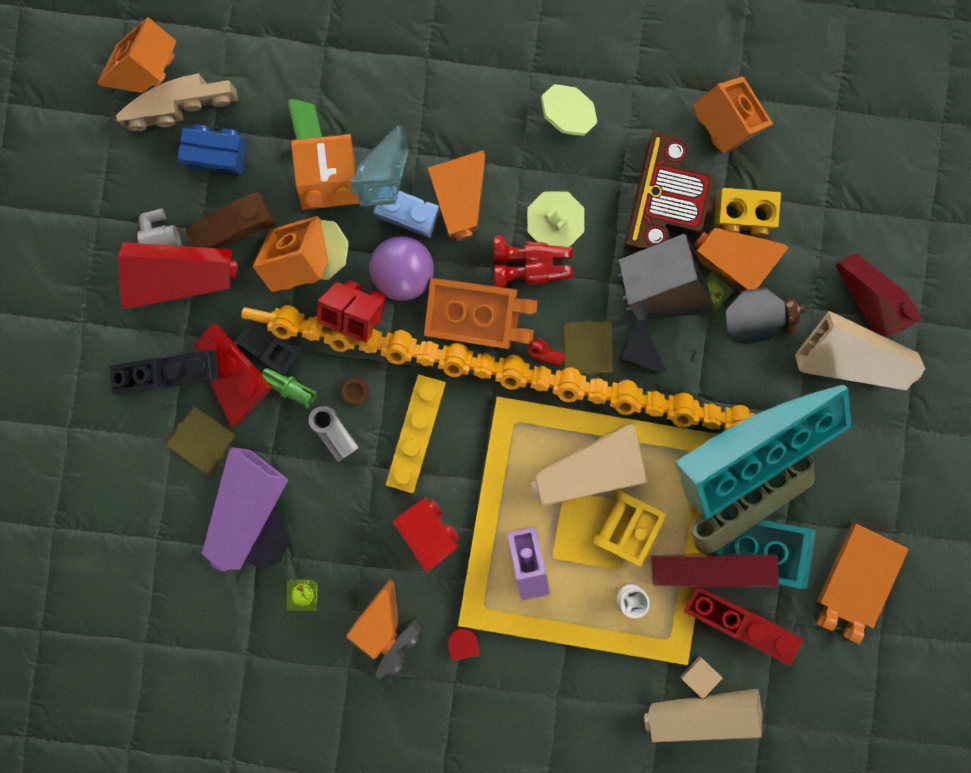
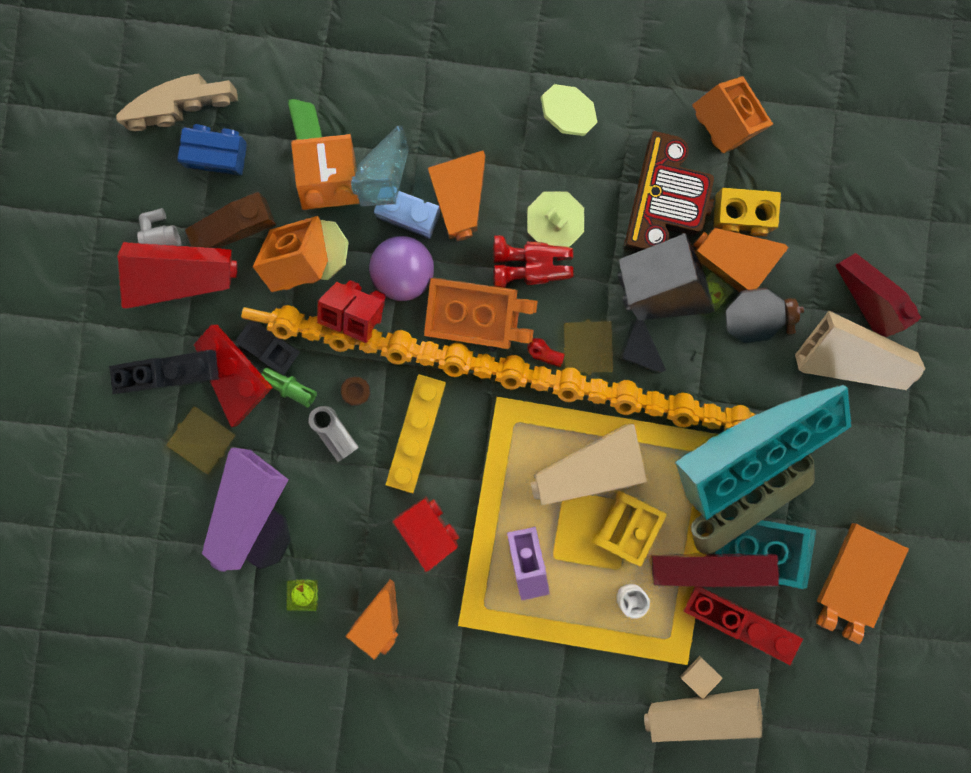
(139, 59): orange slope -> none
(391, 660): dark grey slope -> none
(463, 643): red tile -> none

